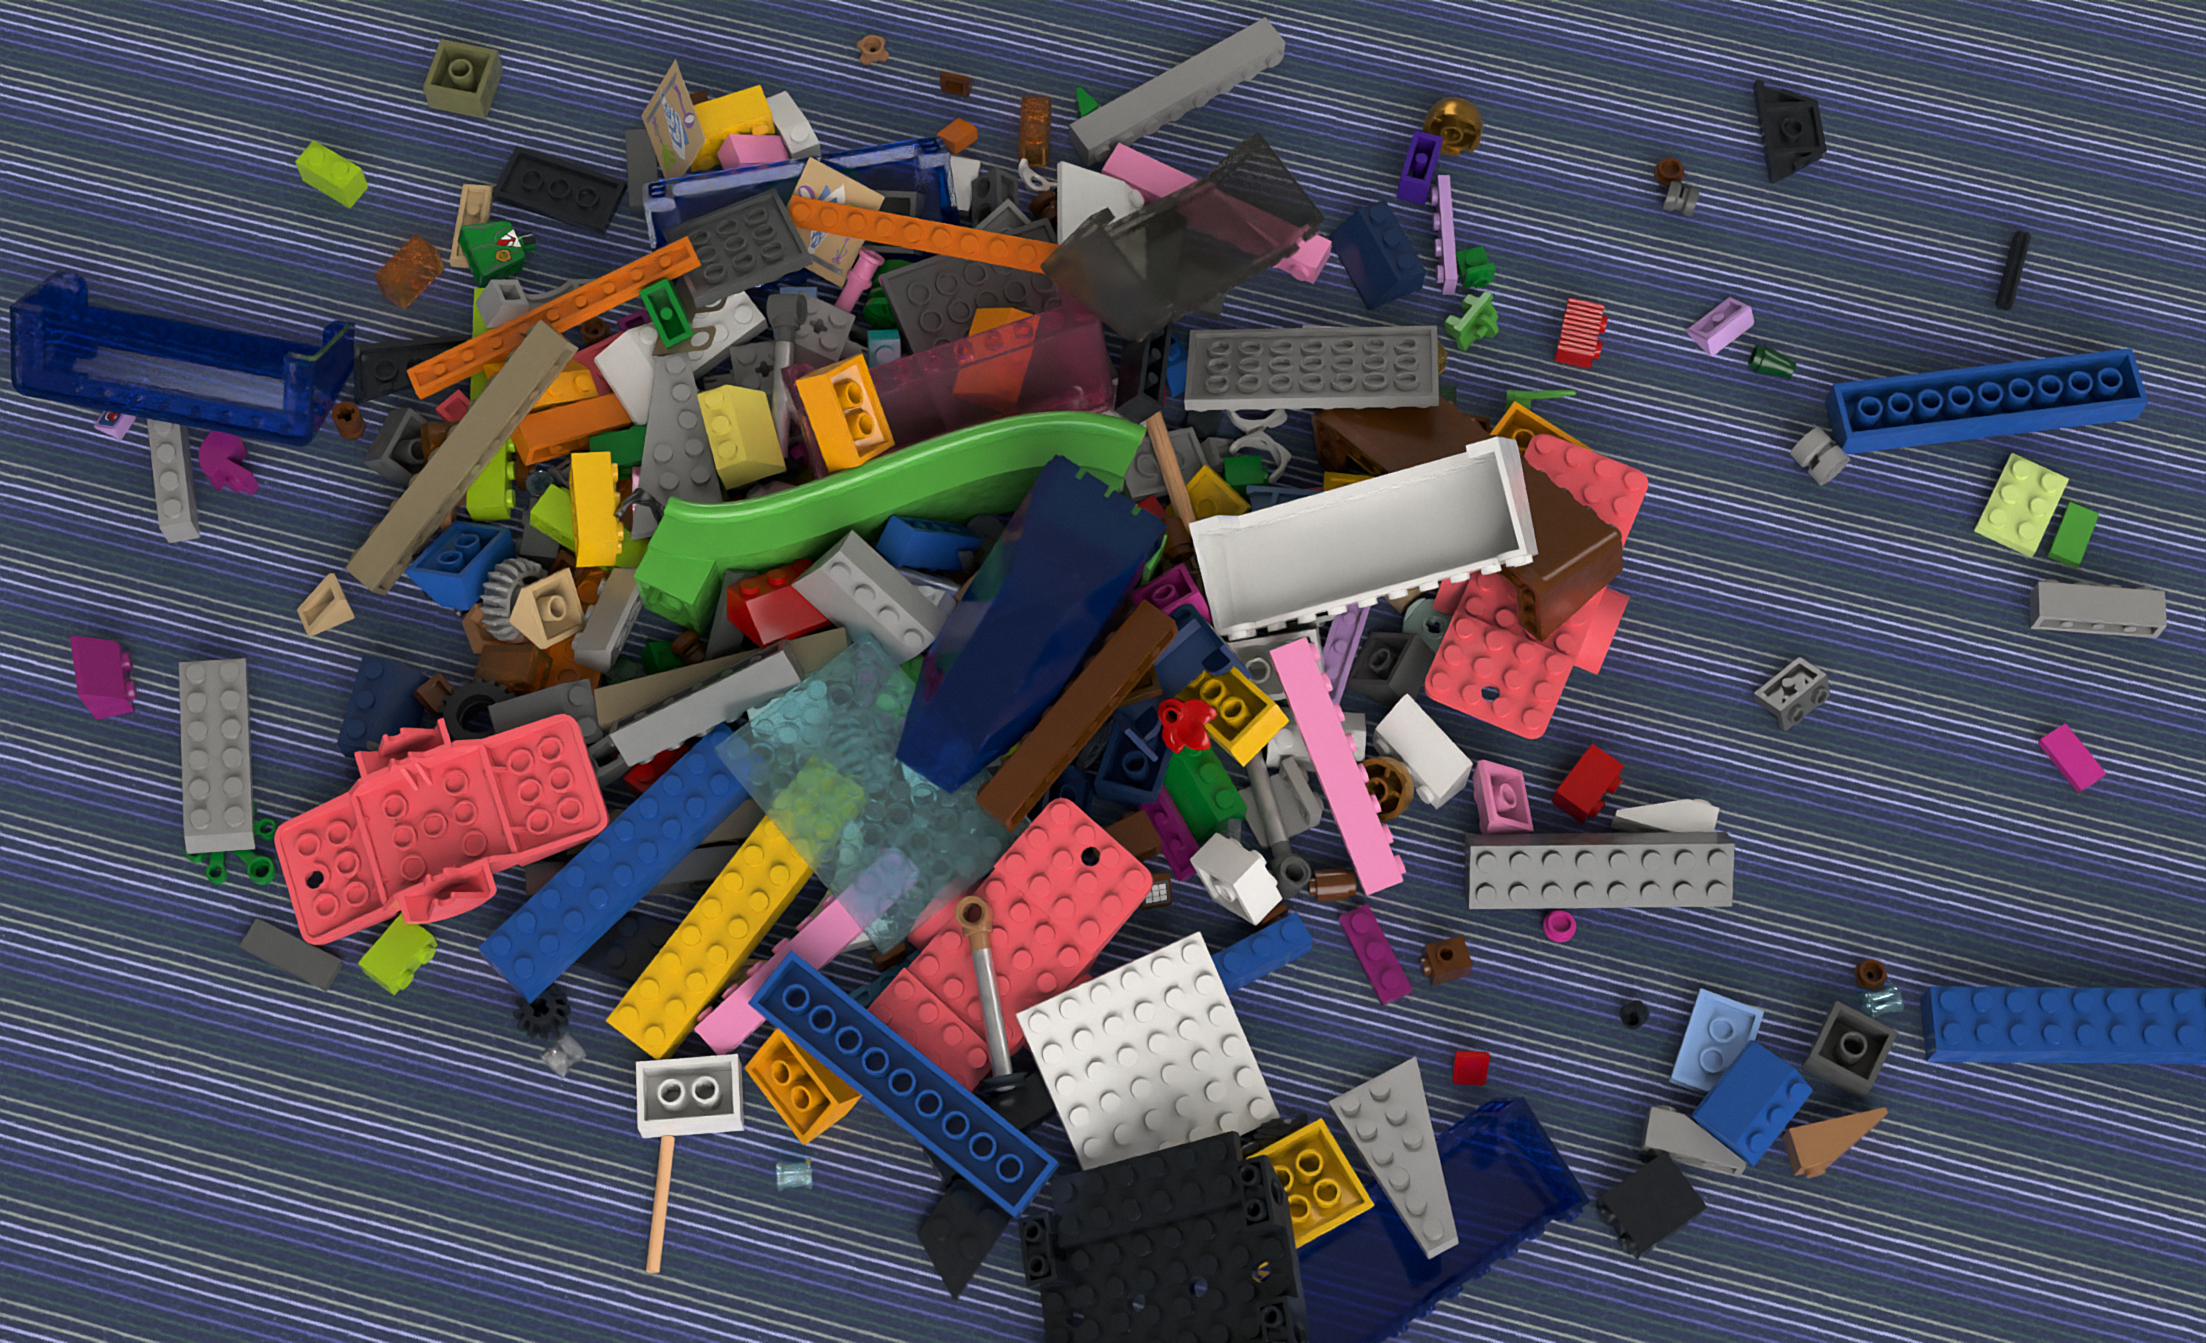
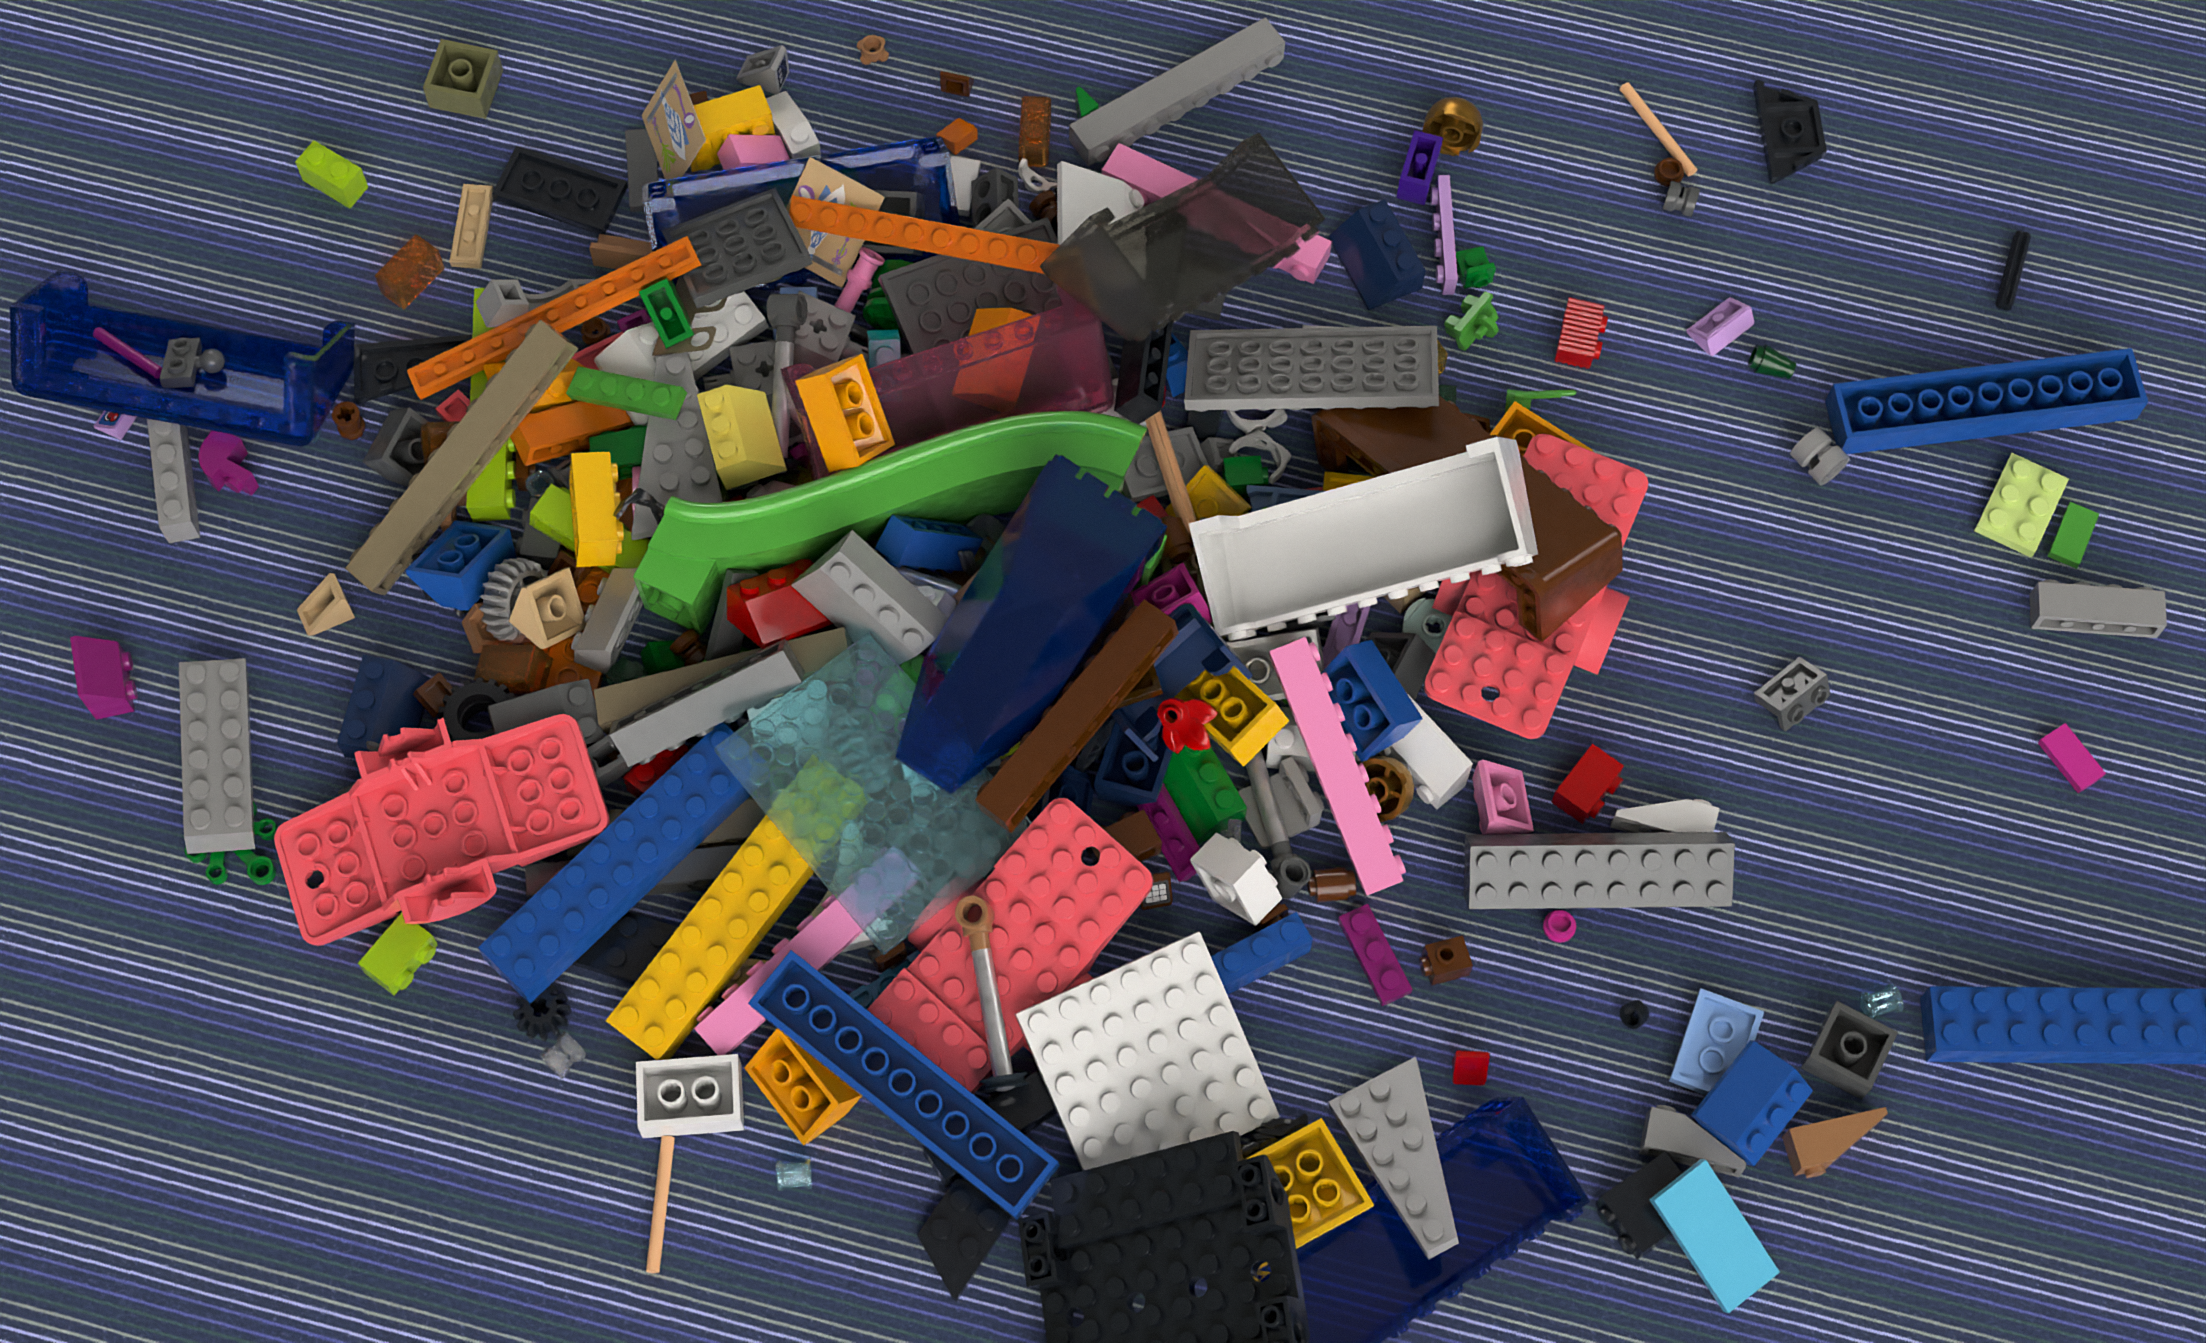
(127, 352): none -> magenta bar
(183, 360): none -> dark grey plate
(291, 954): dark grey tile -> none
(494, 250): green torso -> none
(617, 251): none -> medium nougat panel
(626, 393): none -> bright green plate
(766, 69): none -> light grey slope
(1371, 699): none -> blue slope
(1657, 128): none -> light nougat bar
(1714, 1235): none -> medium azure tile
(1874, 967): reddish brown plate -> none

